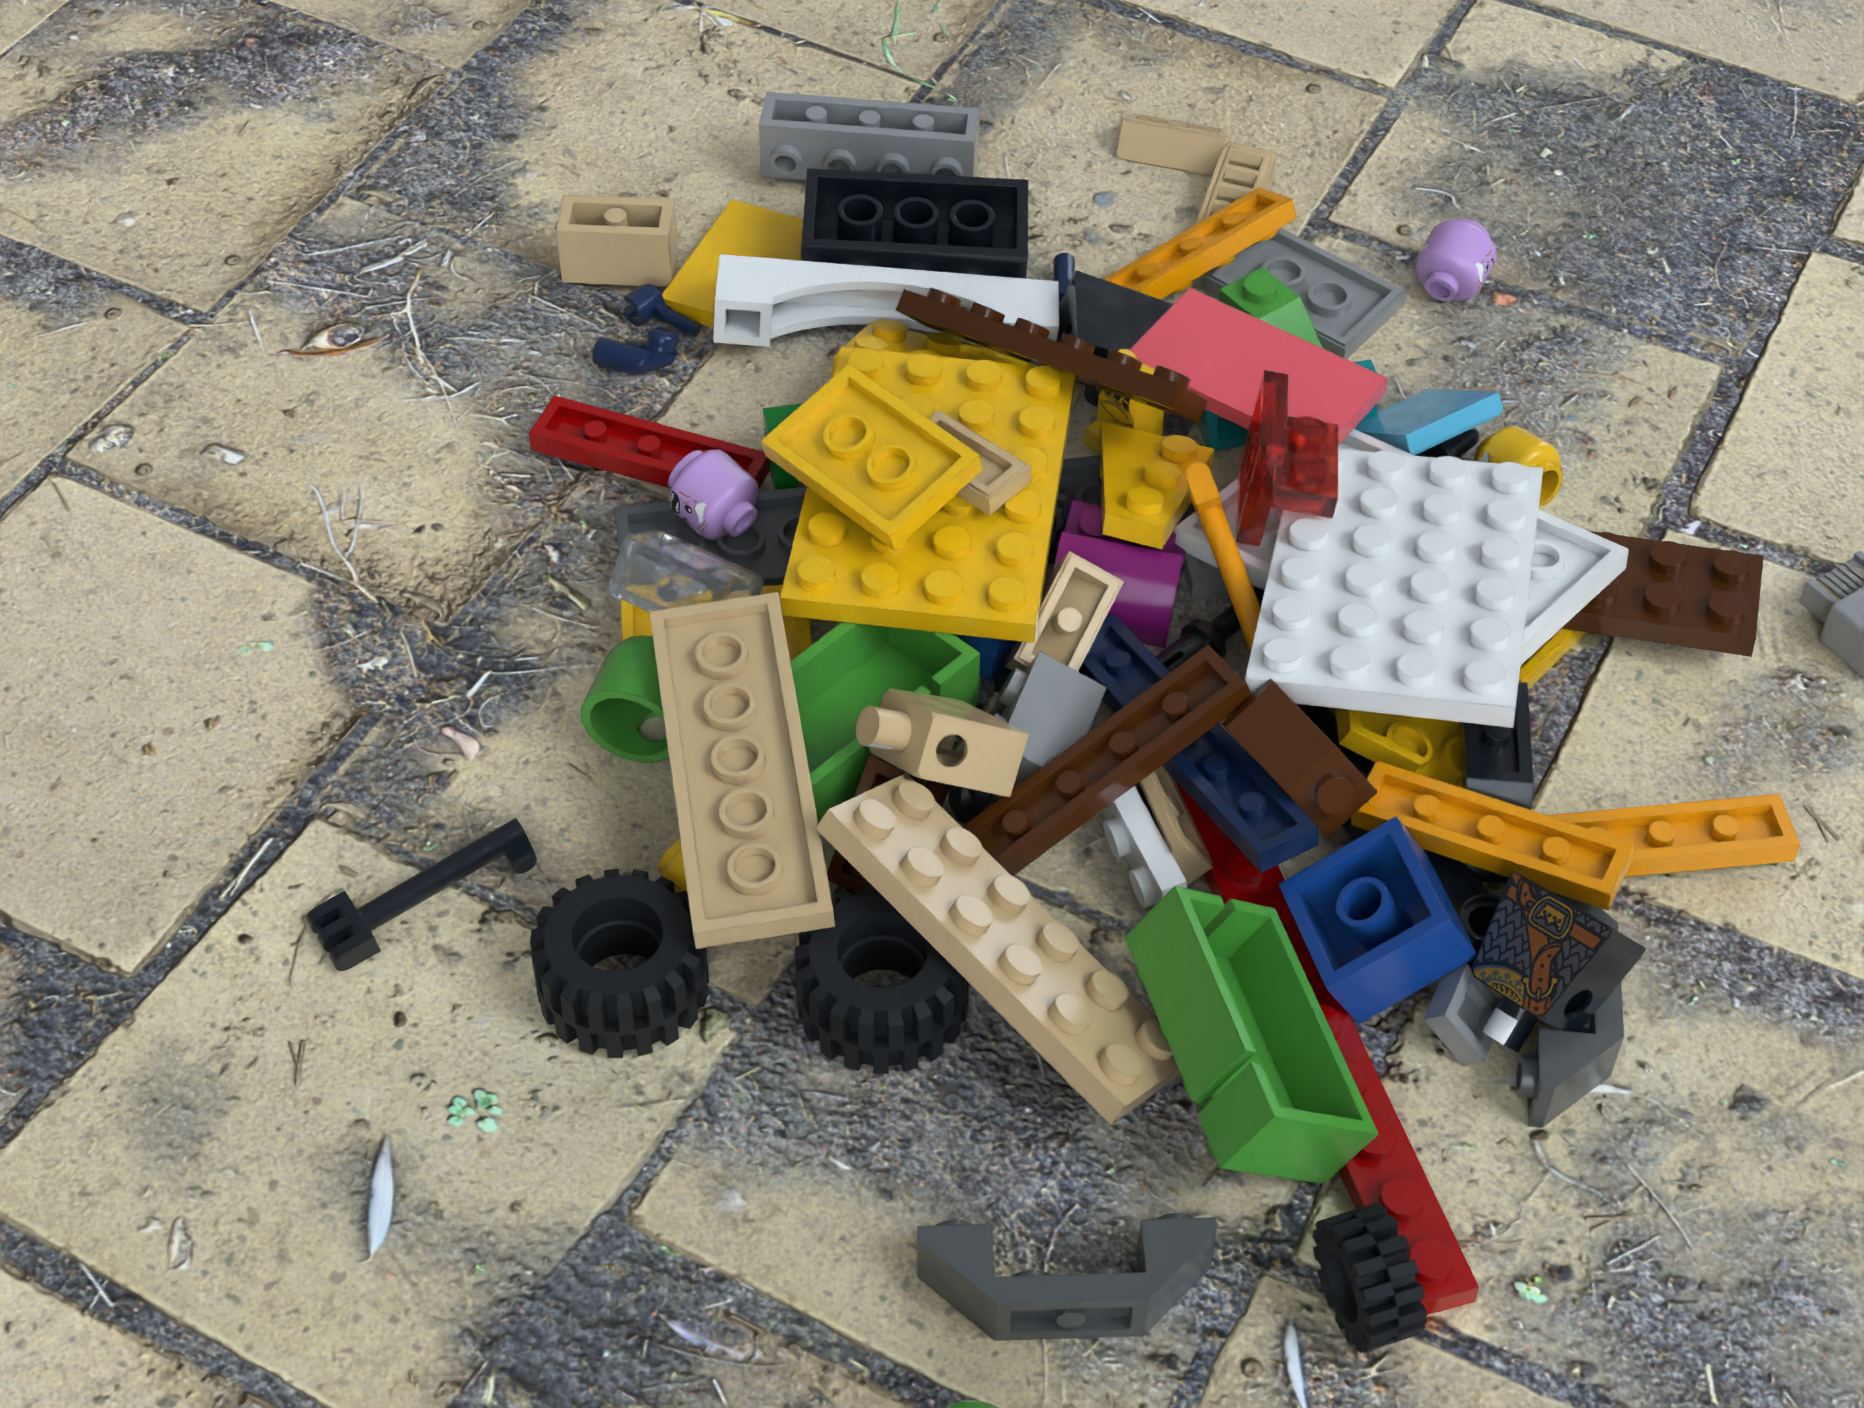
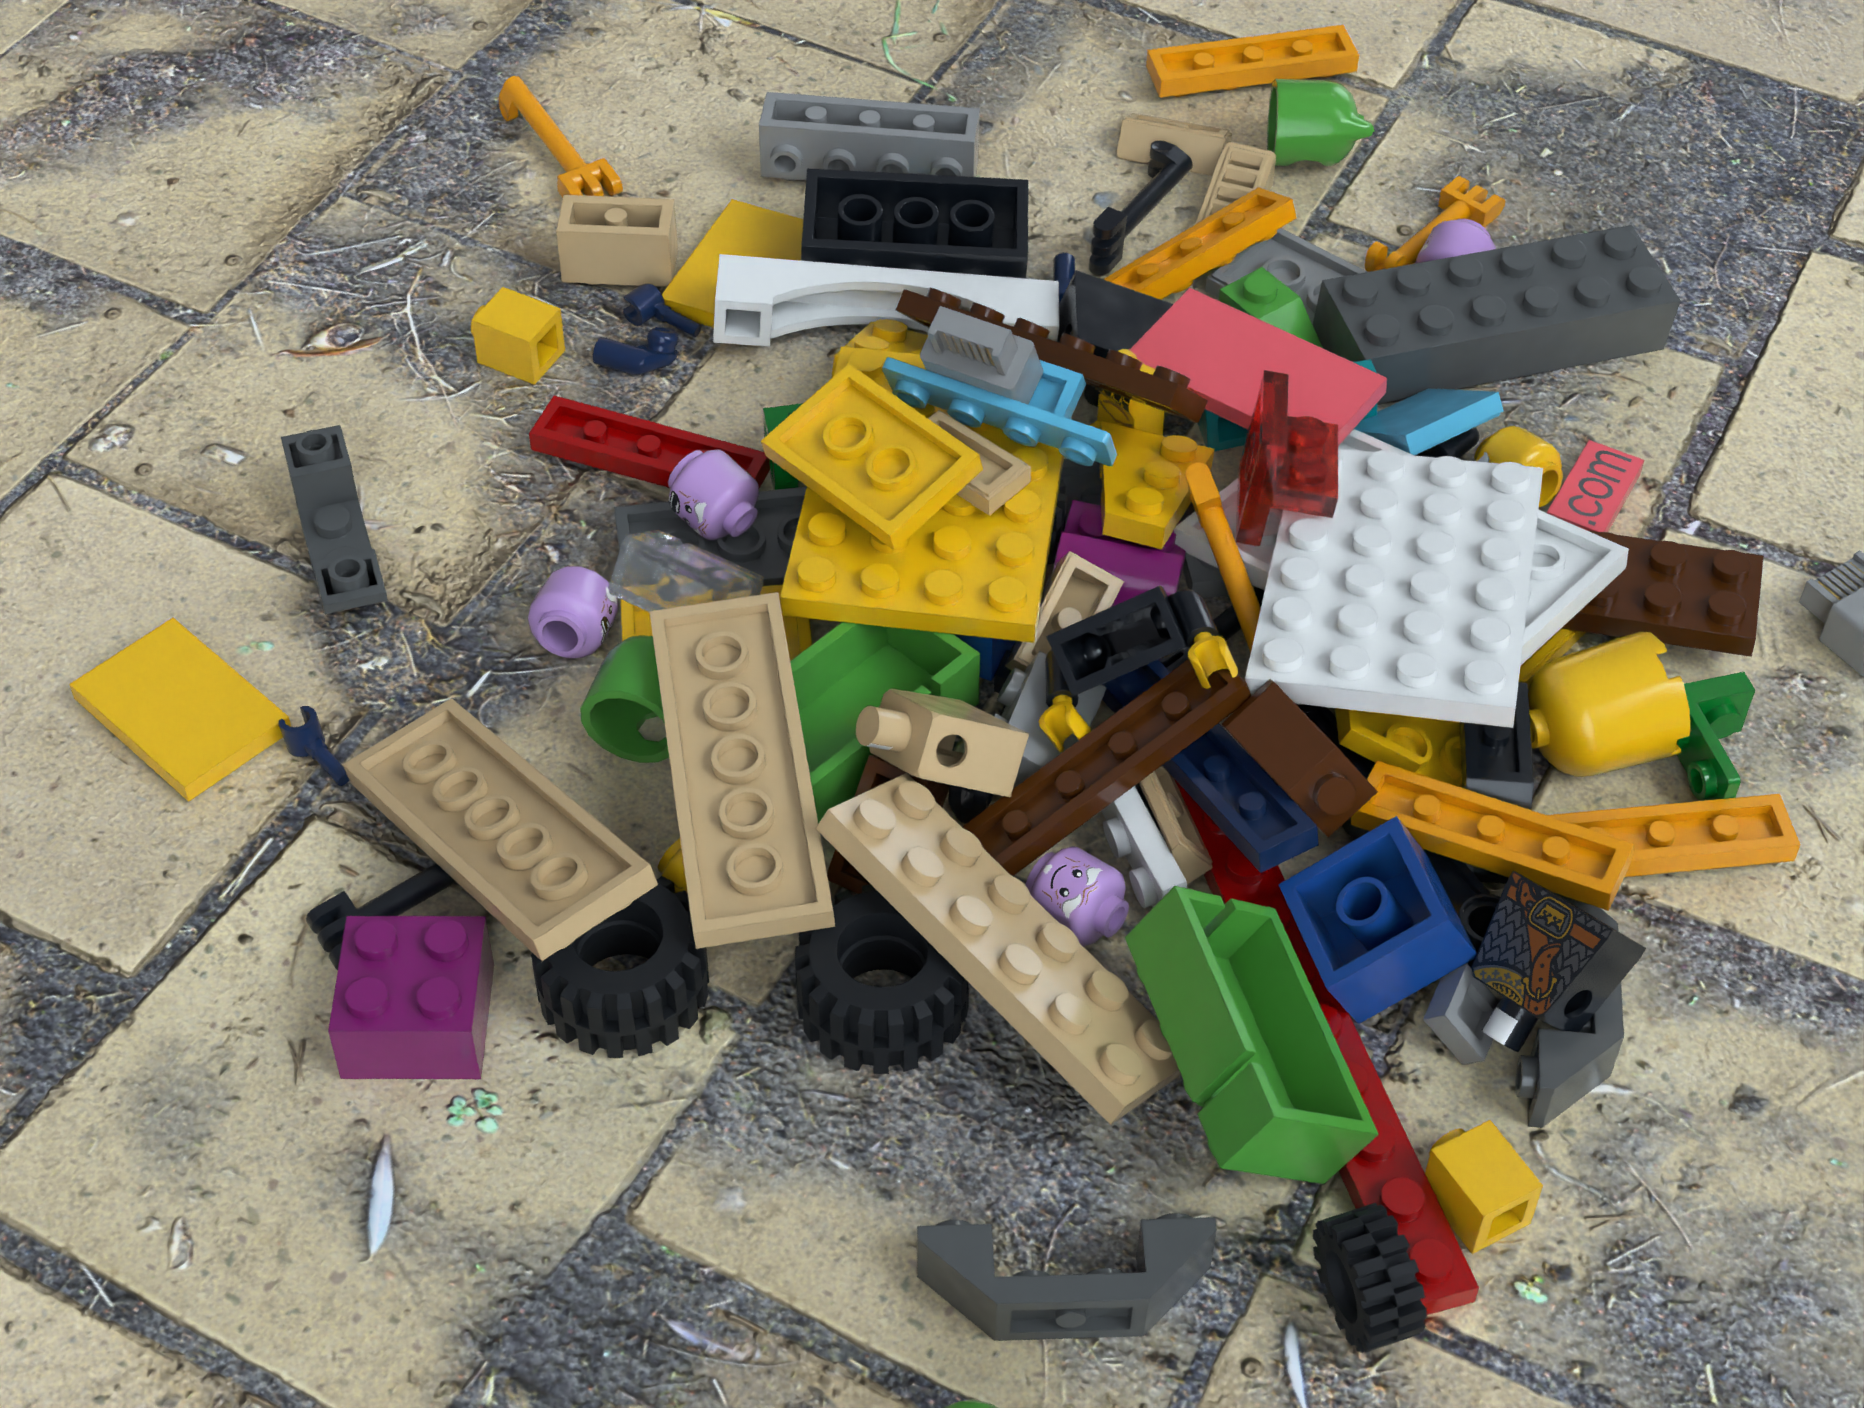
(180, 708): none -> yellow tile
(310, 741): none -> dark blue hand
(332, 520): none -> dark grey slope
(412, 997): none -> magenta brick
(500, 828): none -> tan plate
(518, 335): none -> yellow brick
(573, 612): none -> lavender head
(578, 174): none -> light orange hinge
(981, 355): none -> light grey piece
(1042, 420): none -> medium azure bracket
(1080, 893): none -> lavender head
(1112, 226): none -> black hinge
(1122, 642): none -> black torso
(1251, 61): none -> light orange plate
(1313, 122): none -> bright green piece
(1456, 205): none -> light orange hinge
(1482, 1185): none -> yellow brick
(1500, 312): none -> dark grey brick
(1596, 487): none -> coral tile
(1608, 707): none -> yellow cylinder
(1716, 711): none -> green bracket

